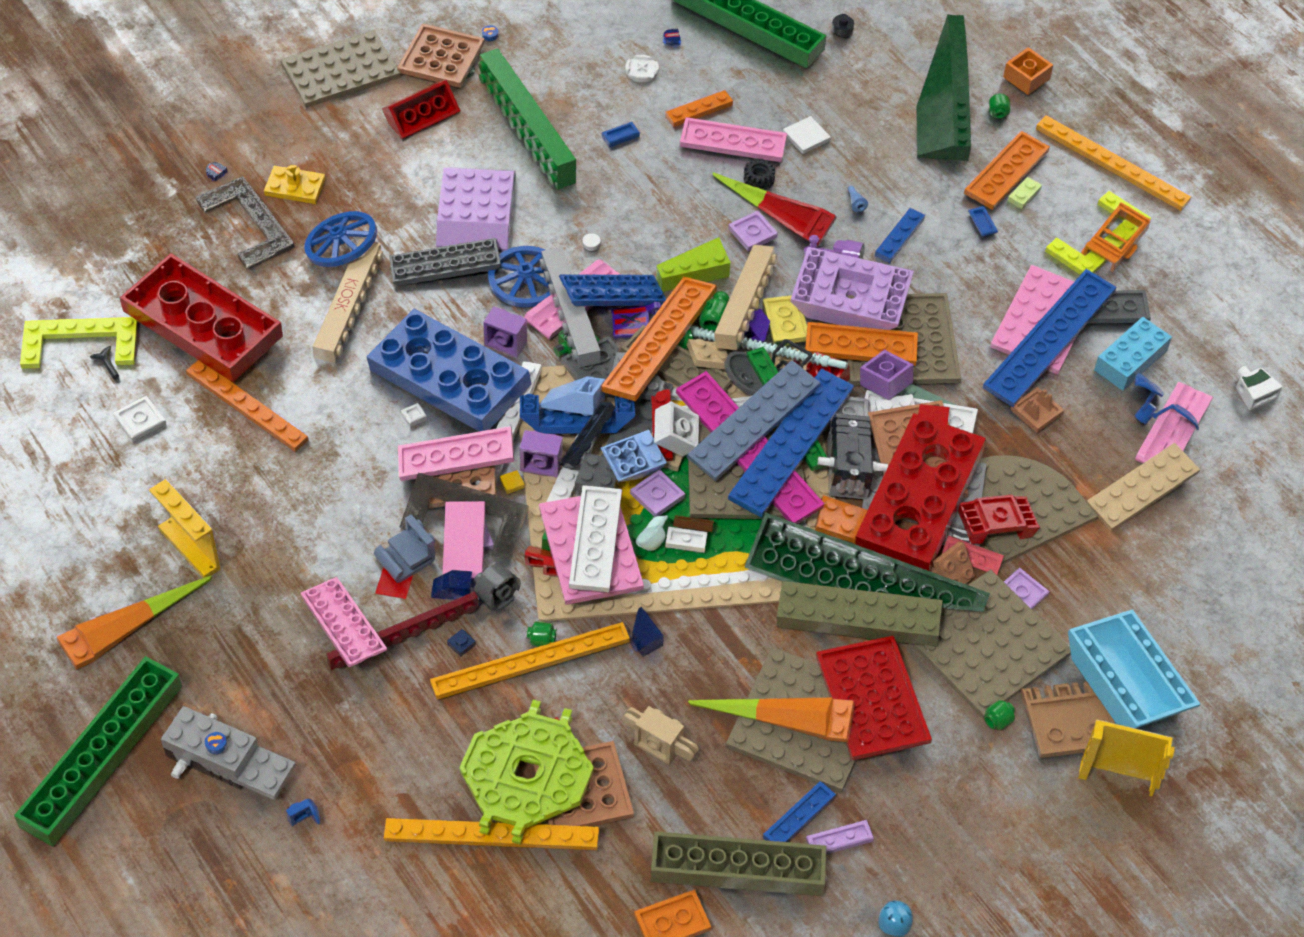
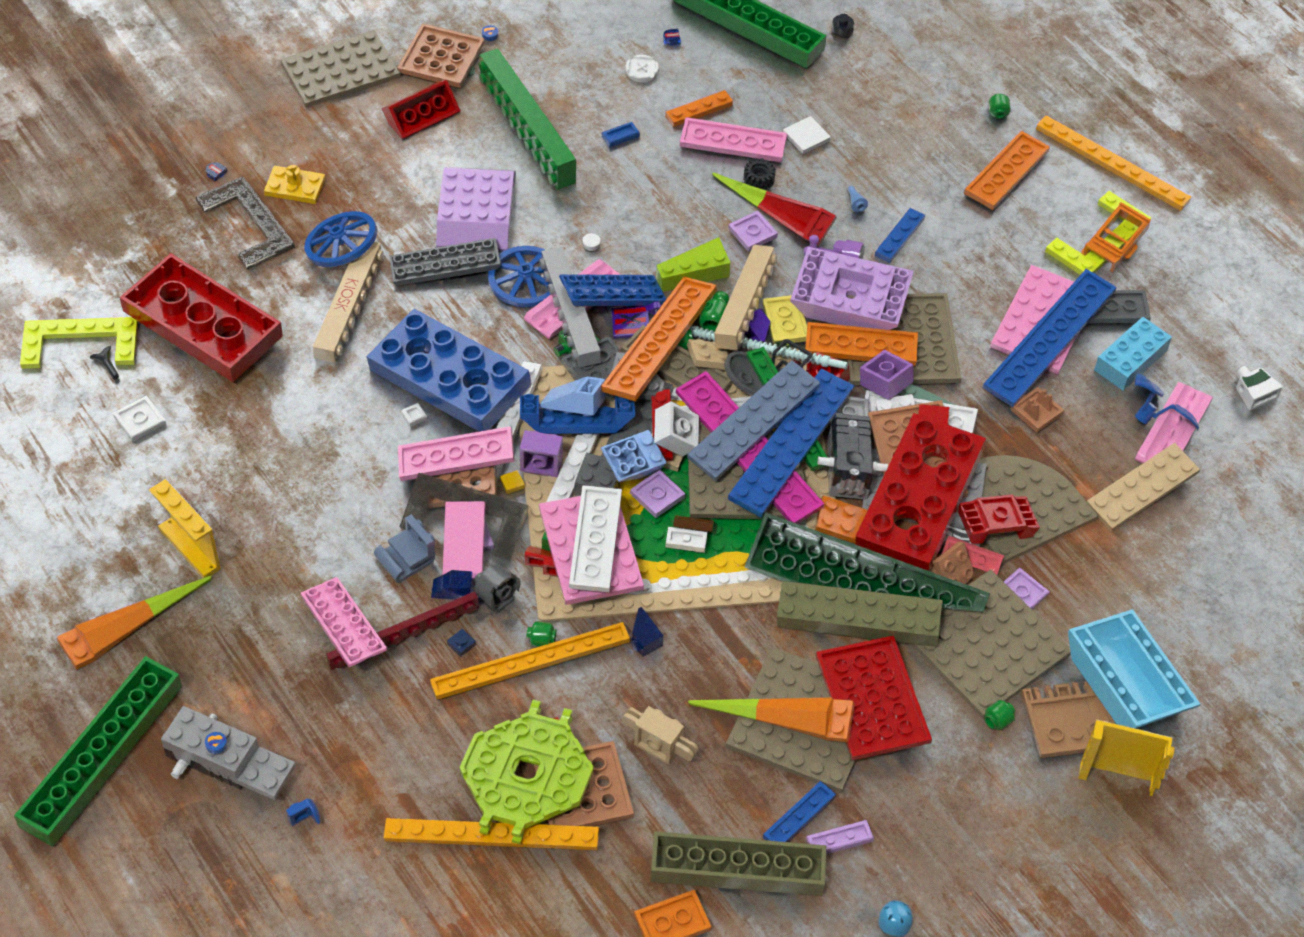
(247, 406): orange plate -> none
(389, 587): red sticker -> none
(505, 331): medium lavender brick -> none
(586, 436): black plate -> none
(653, 534): light aqua cap -> none
(944, 101): dark green wedge -> none
(983, 221): blue tile -> none
(1024, 193): yellowish green plate -> none
(1028, 71): orange brick -> none

